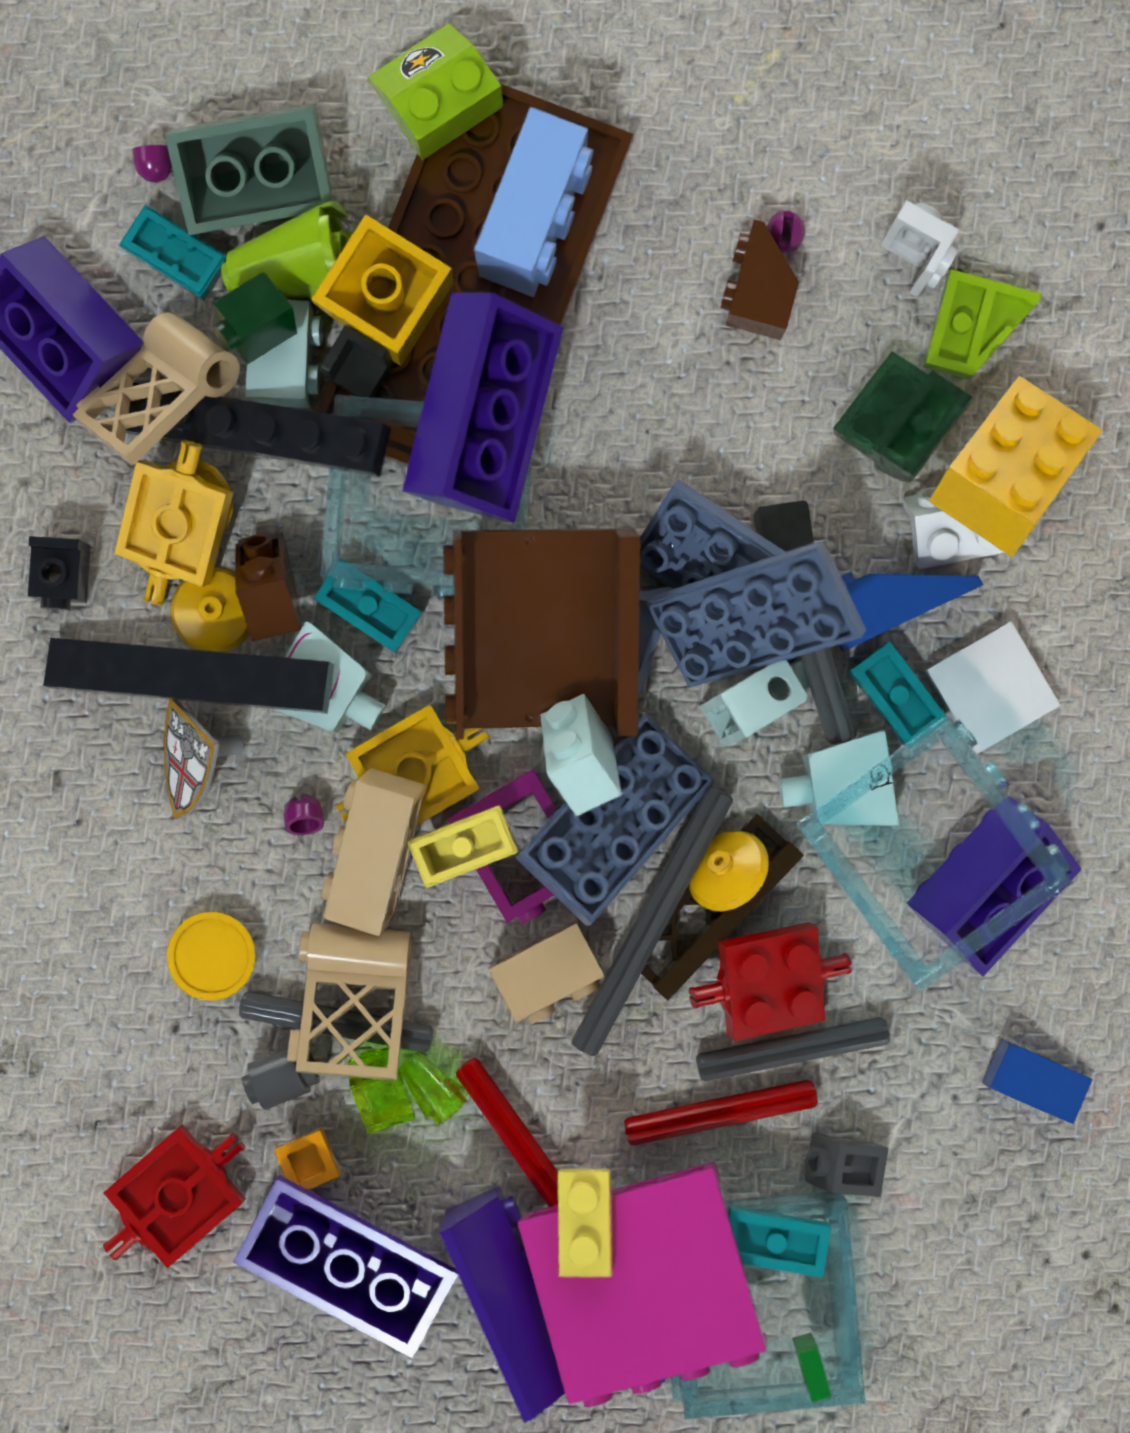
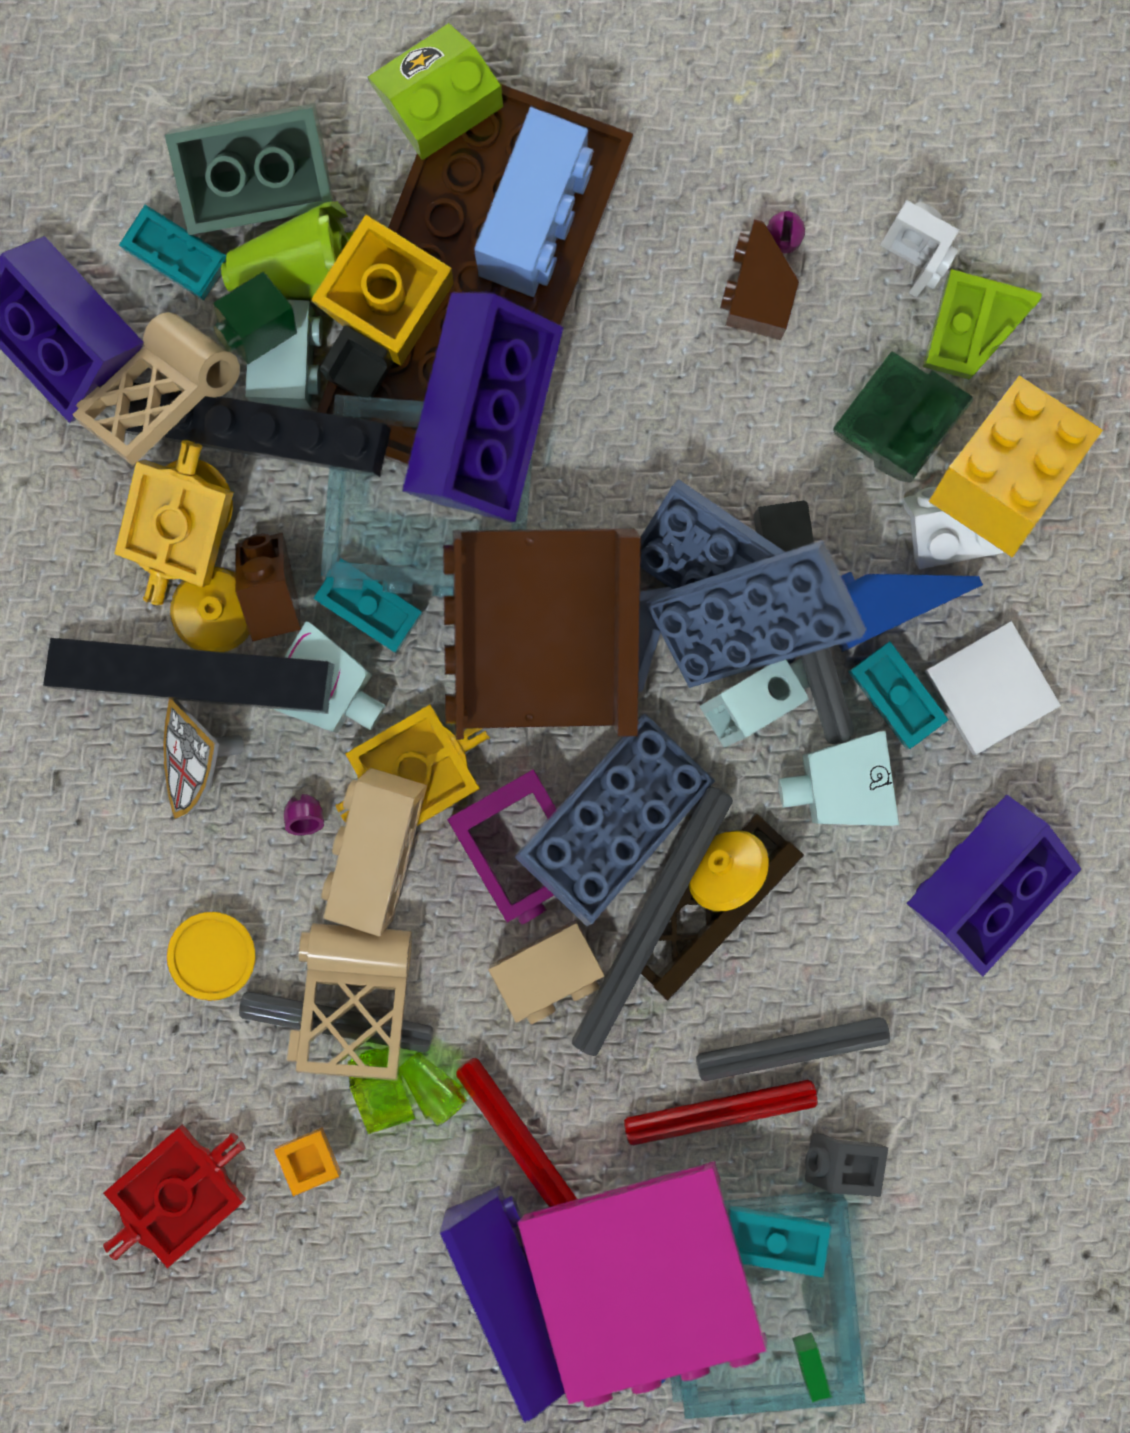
(74, 561): black brick -> none
(152, 162): magenta hinge -> none
(275, 1080): dark grey brick -> none
(345, 1266): dark purple slope -> none
(462, 846): light yellow slope -> none
(580, 754): light aqua brick -> none
(585, 1223): light yellow plate -> none
(771, 981): red plate -> none
(1017, 820): clear light blue window -> none
(1037, 1081): blue slope -> none

